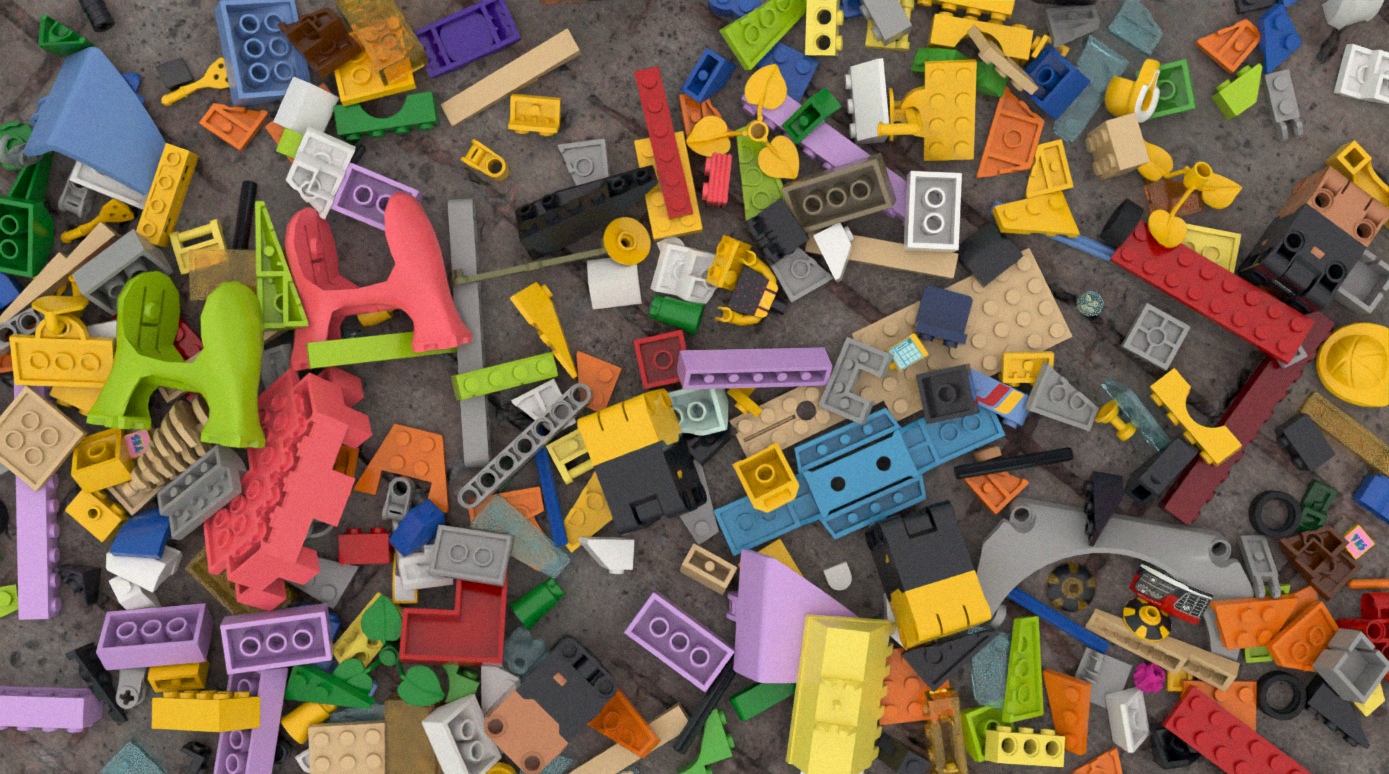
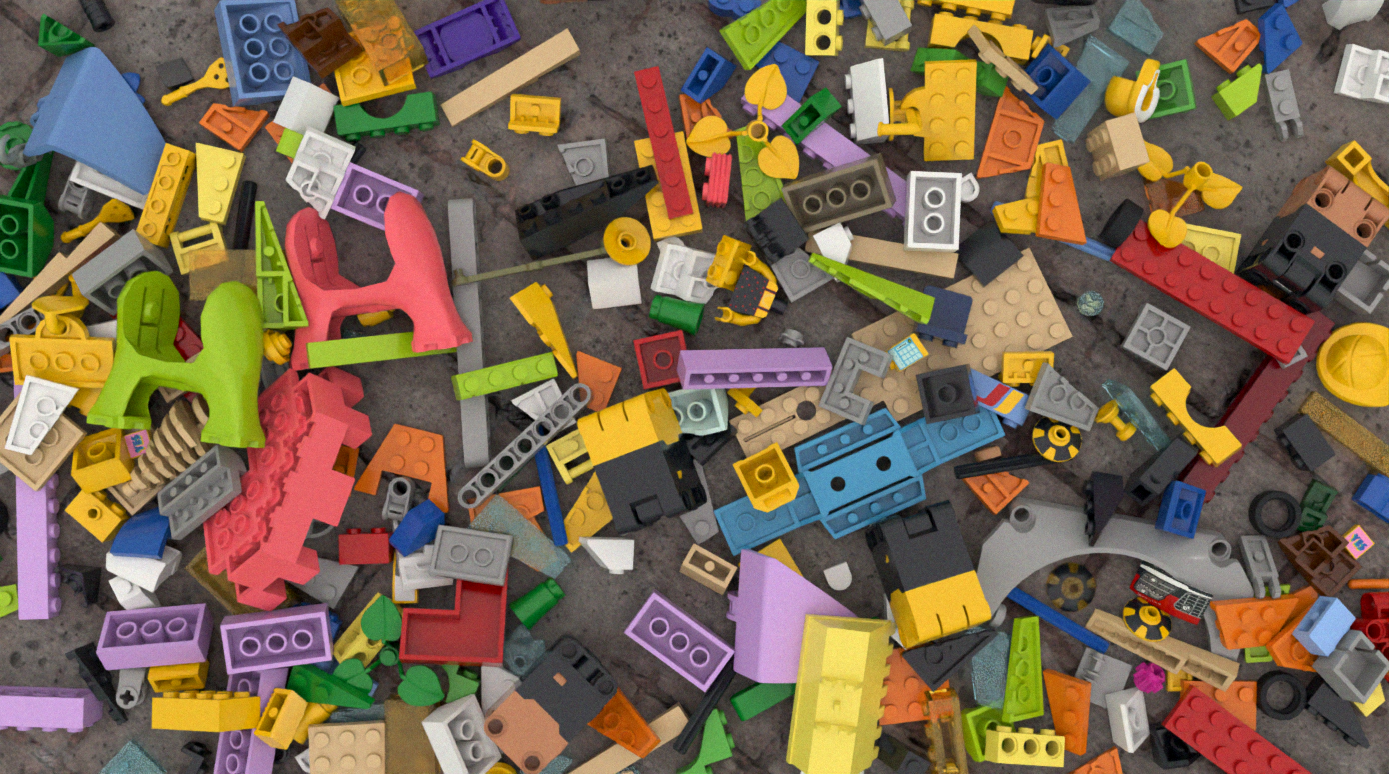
(37, 412): none -> white wing
(217, 181): none -> light yellow wing
(276, 346): none -> yellow plate
(281, 718): none -> yellow brick
(791, 339): none -> light grey plate
(901, 298): none -> lime wedge
(969, 188): none -> white tile
(1052, 446): none -> dish
(1058, 206): none -> orange wing
(1180, 509): none -> blue slope
(1324, 626): none -> light blue brick

